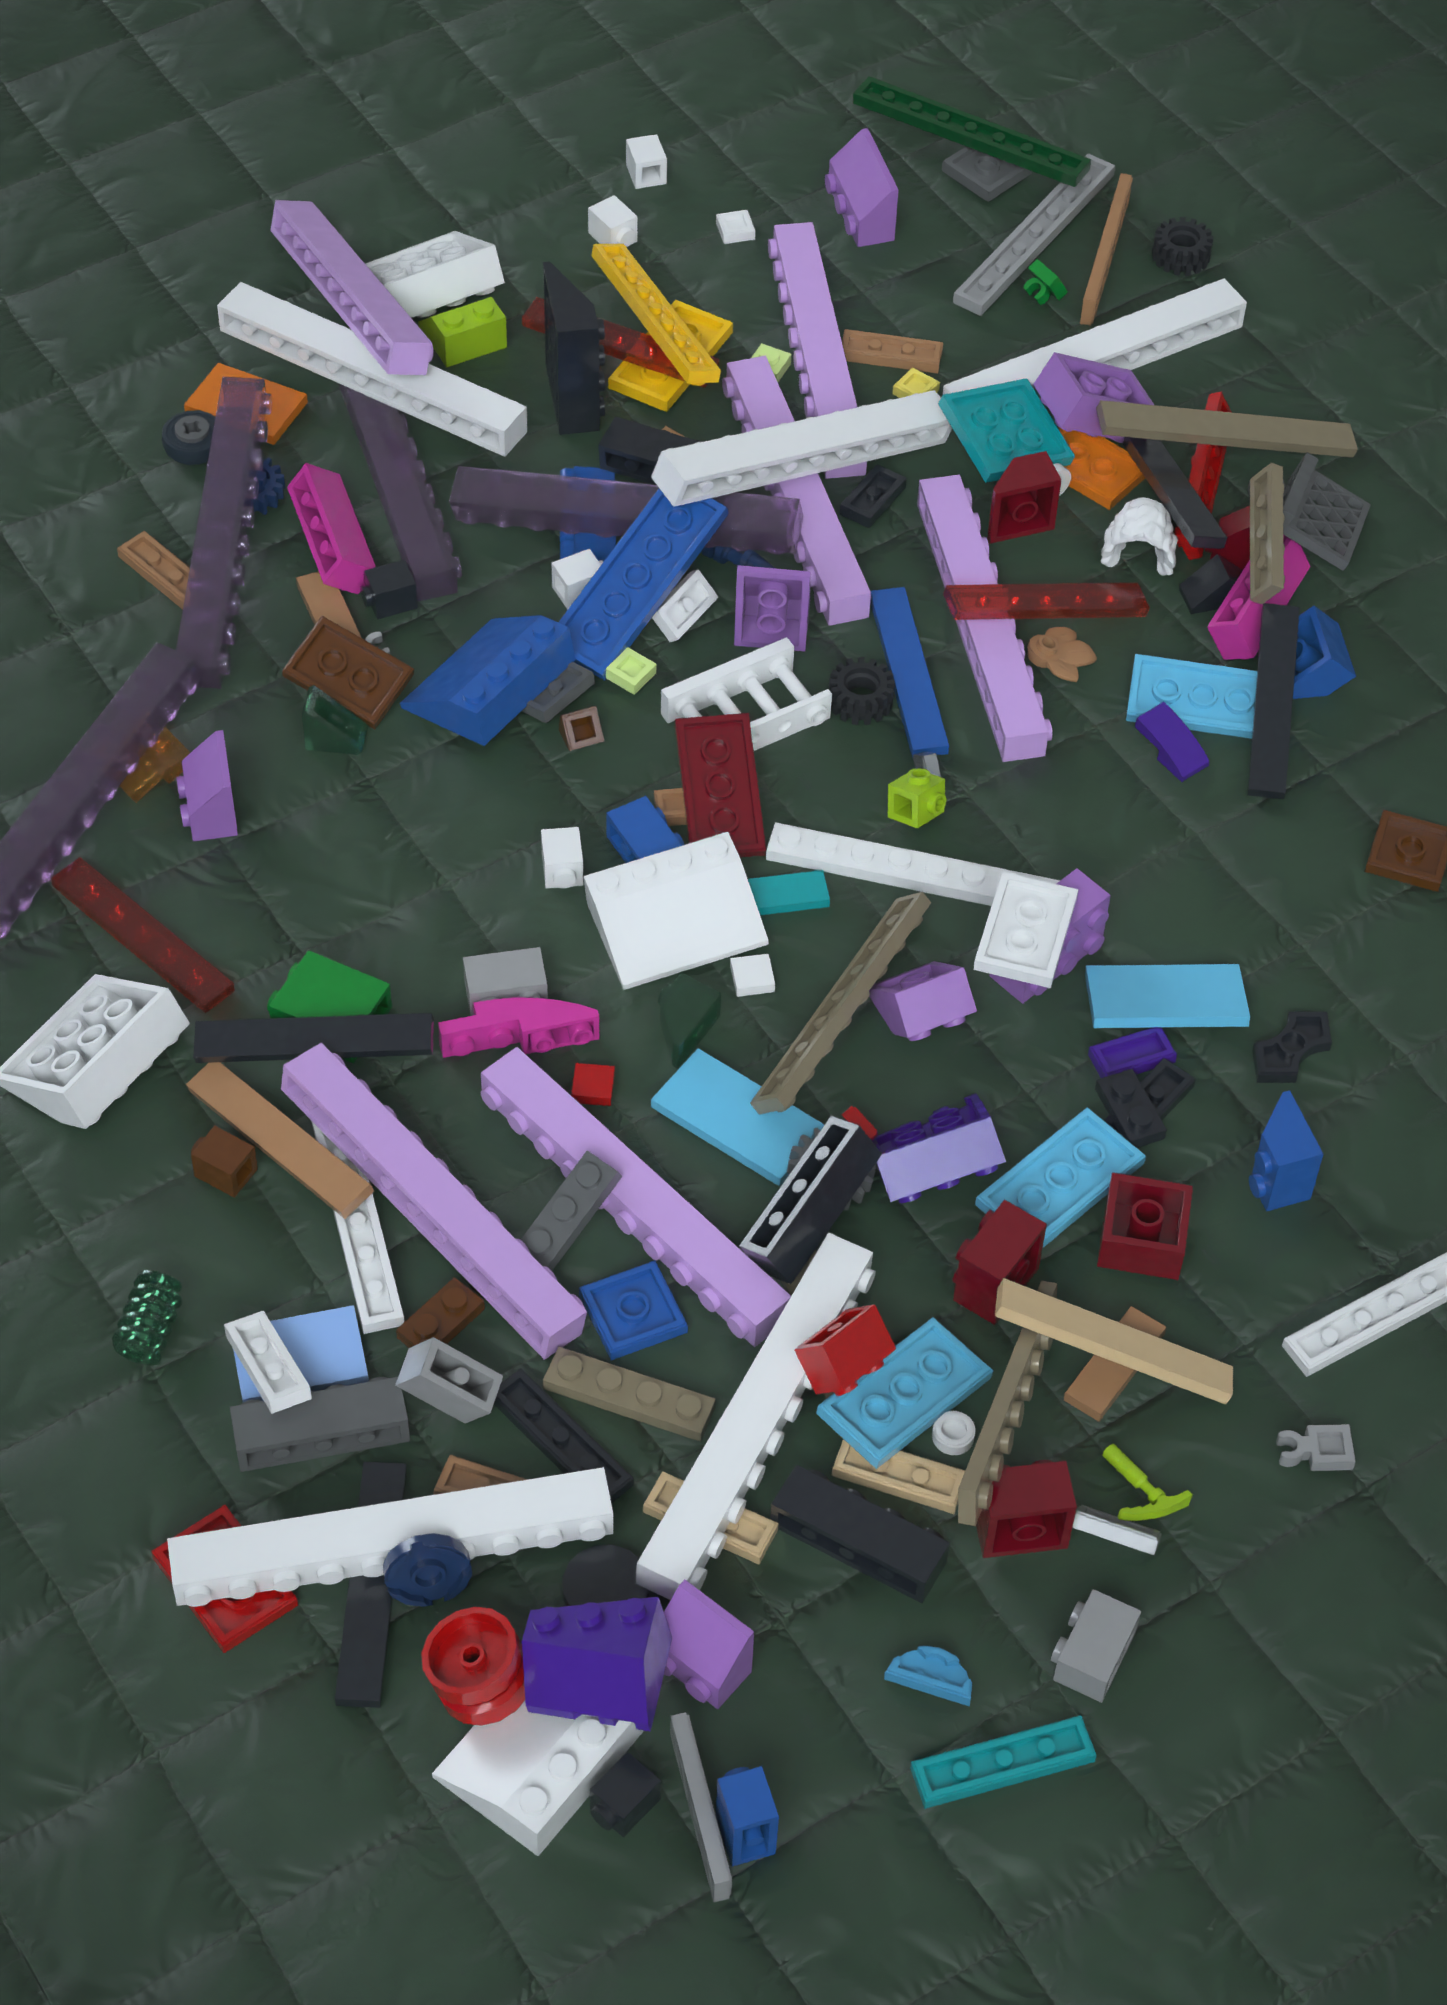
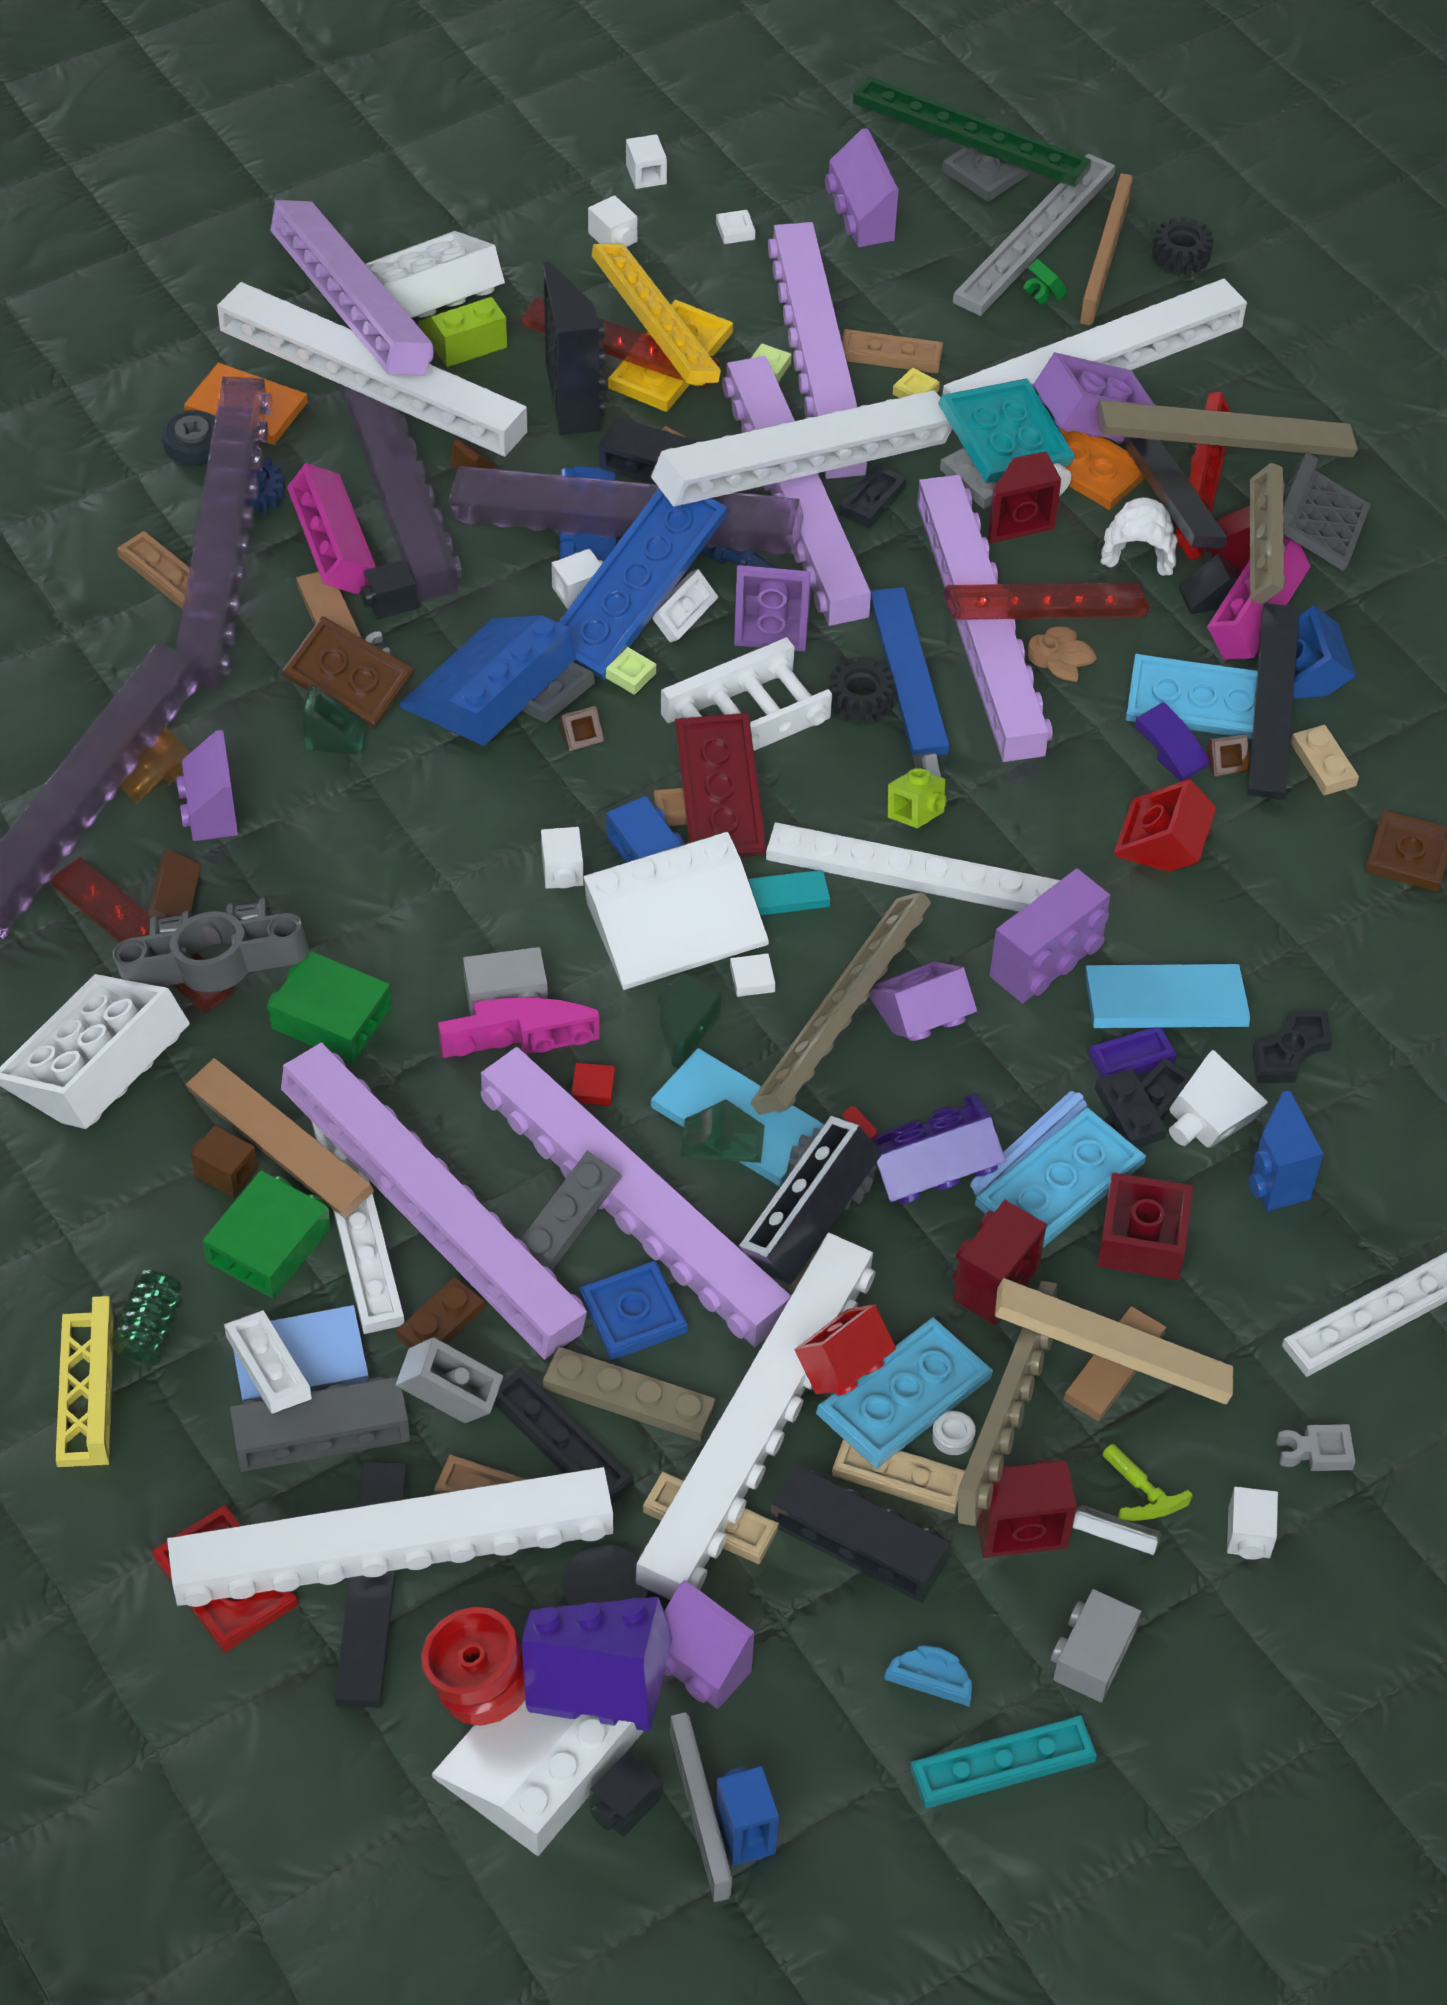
(95, 1387): none -> light yellow fence
(174, 885): none -> reddish brown tile
(256, 939): none -> dark grey piece
(267, 1234): none -> green brick
(291, 1037): black tile -> none
(427, 1569): dark blue tile -> none
(468, 456): none -> reddish brown slope
(723, 1134): none -> clear green slope
(961, 464): none -> light grey plate
(1026, 929): white plate -> none
(1038, 1133): none -> light blue axle
(1166, 827): none -> red slope
(1214, 1104): none -> white torso
(1228, 755): none -> reddish brown slope
(1252, 1523): none -> white brick
(1324, 760): none -> tan plate

